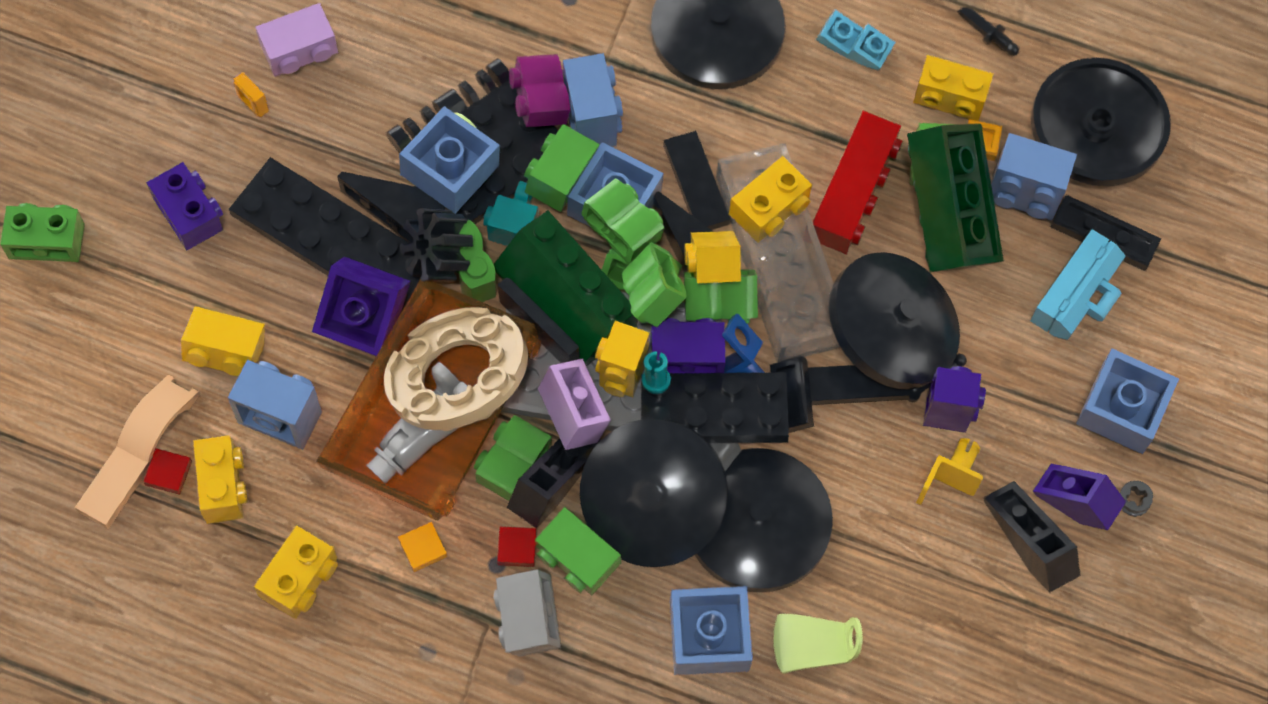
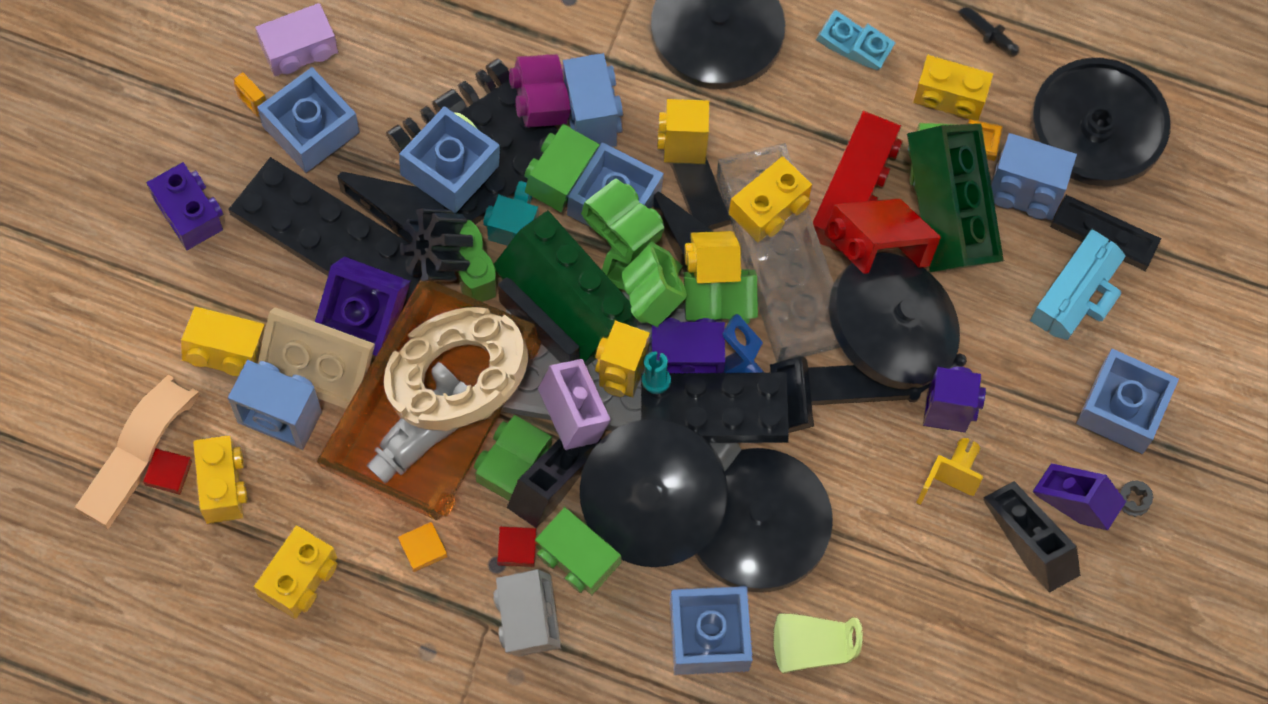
(42, 233): bright green brick -> none
(308, 119): none -> medium blue brick
(318, 353): none -> tan plate
(684, 131): none -> yellow brick
(873, 225): none -> red panel

